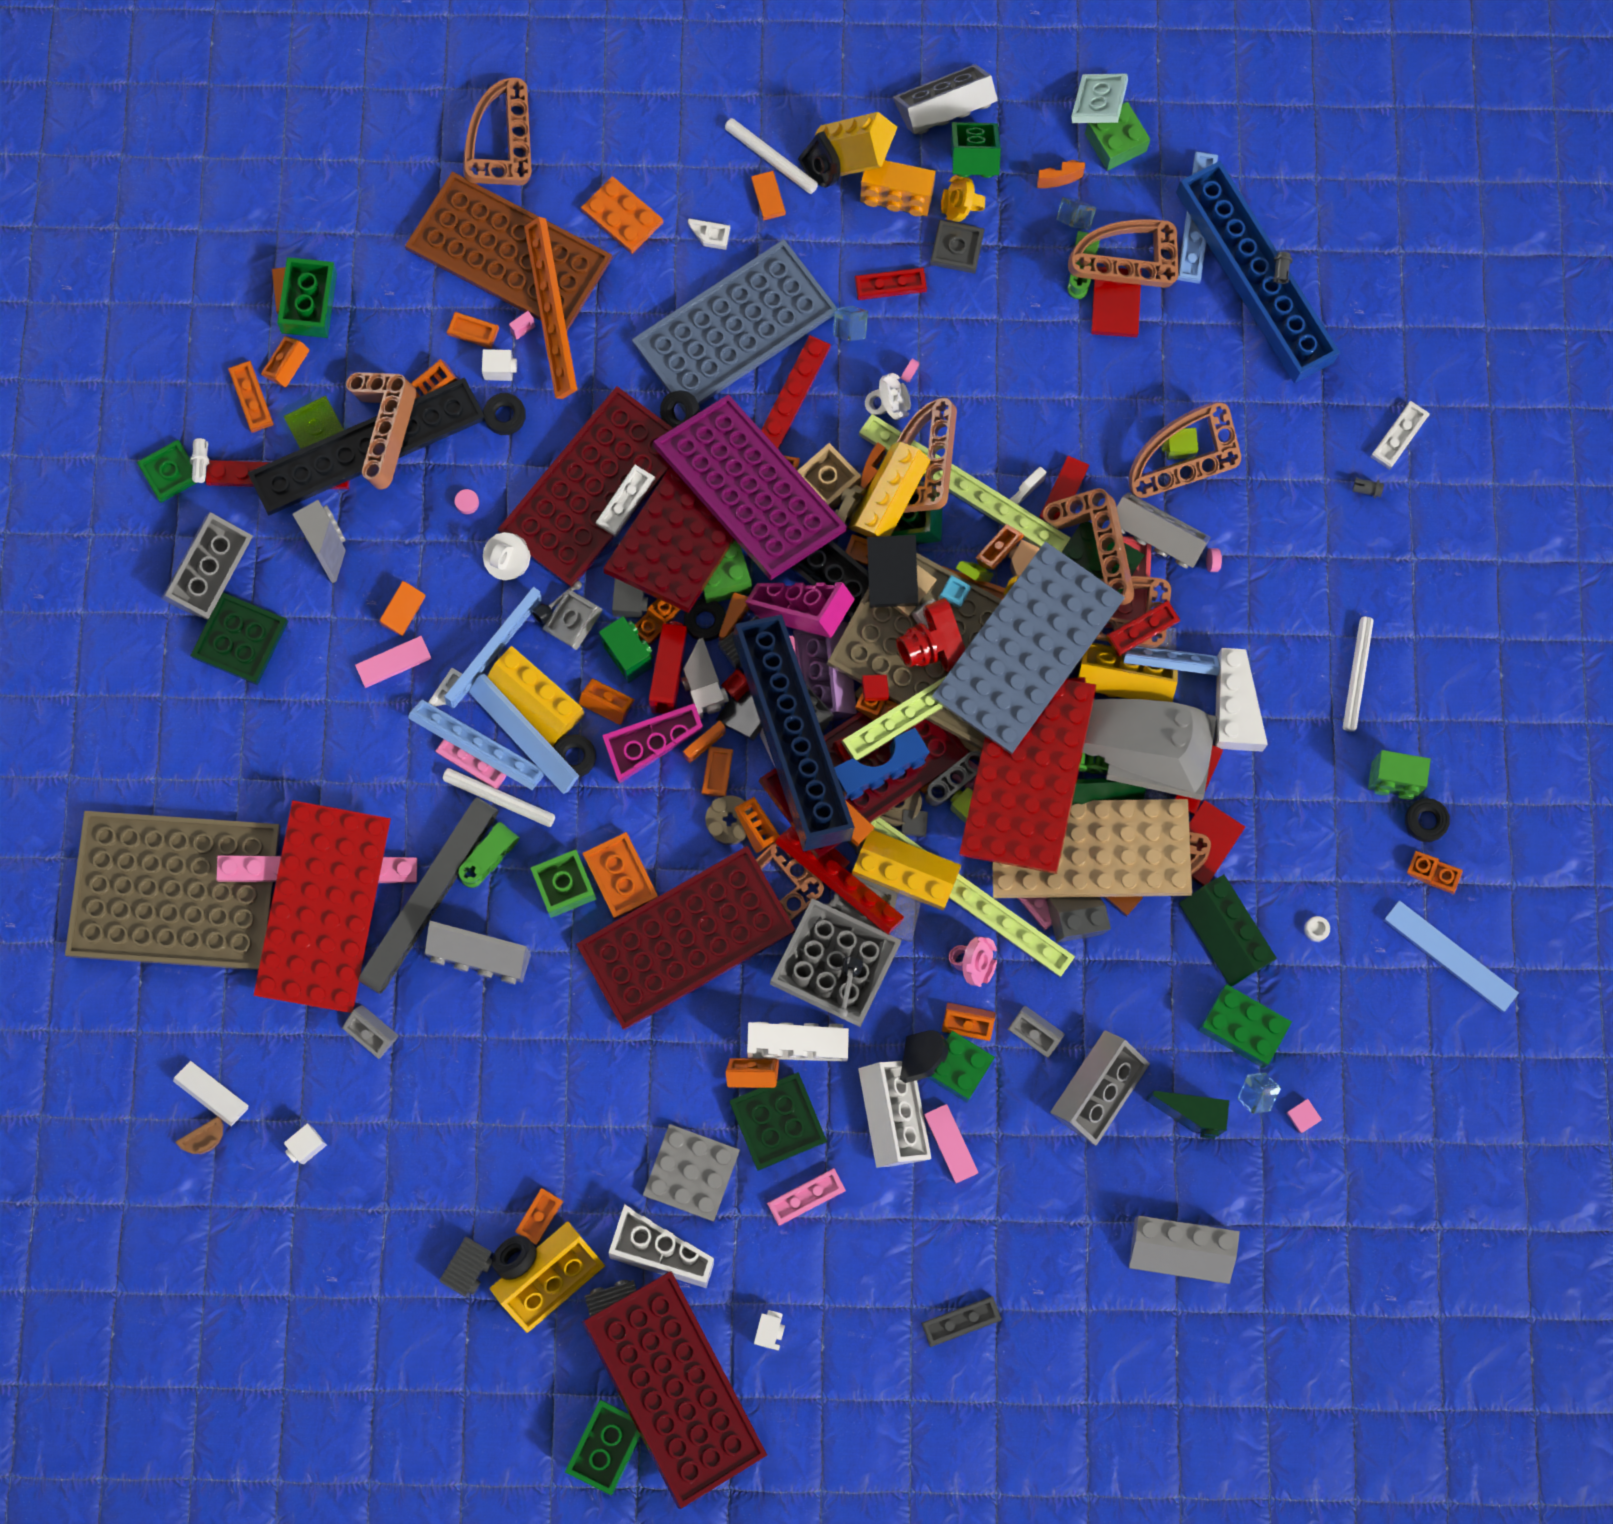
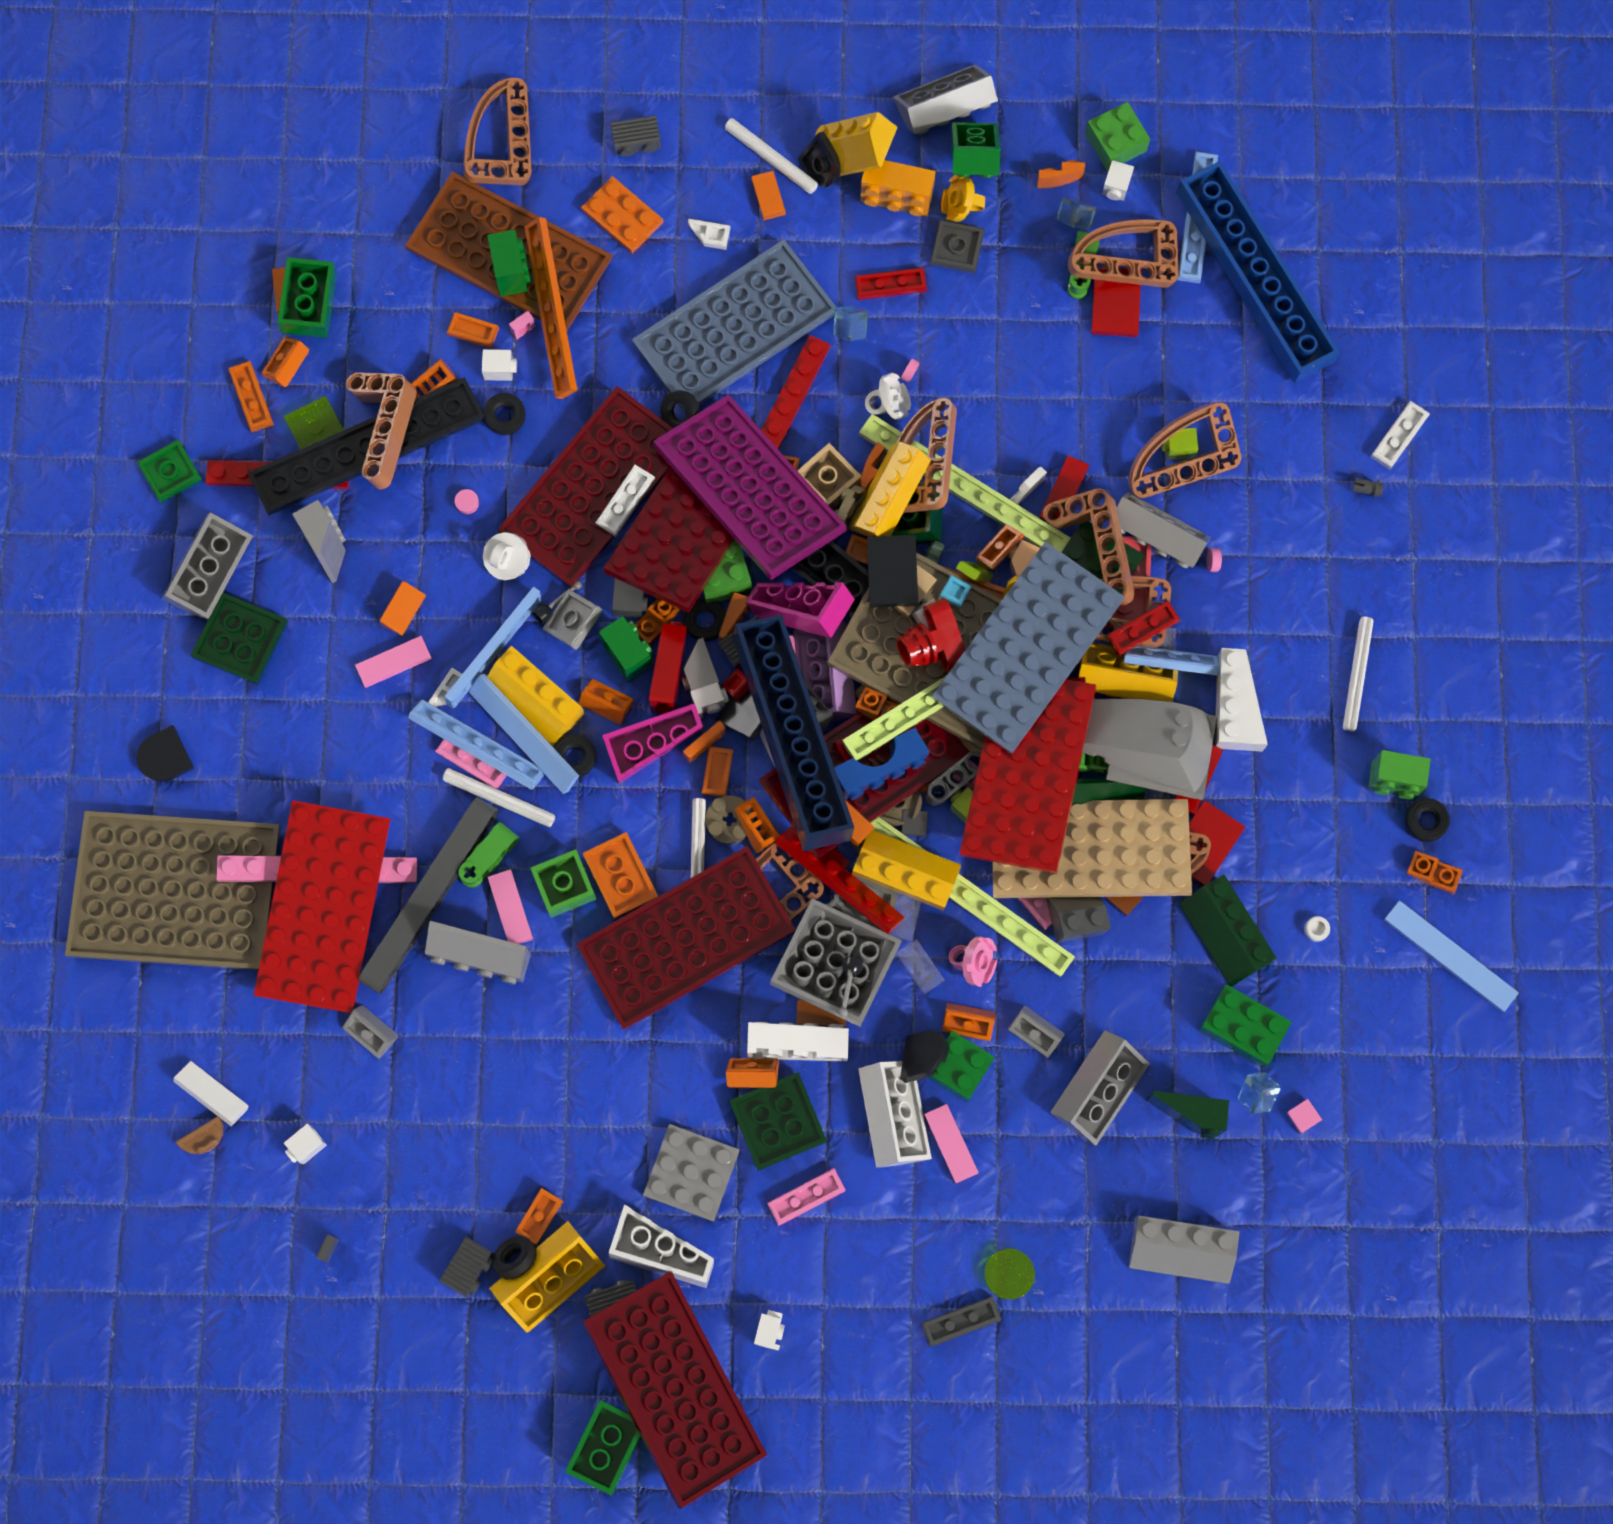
(163, 756): none -> black tile
(199, 460): white axle -> none
(327, 1248): none -> dark grey tile
(509, 262): none -> green brick
(510, 907): none -> bright pink tile
(636, 135): none -> dark grey brick
(698, 836): none -> white axle
(812, 1014): none -> dark orange tile
(875, 687): red tile -> none
(920, 967): none -> clear plate
(935, 551): none -> sand green tile
(1009, 1274): none -> clear neon green tile
(1099, 98): light aqua tile -> none
(1117, 180): none -> white brick
(1282, 266): dark grey pin -> none

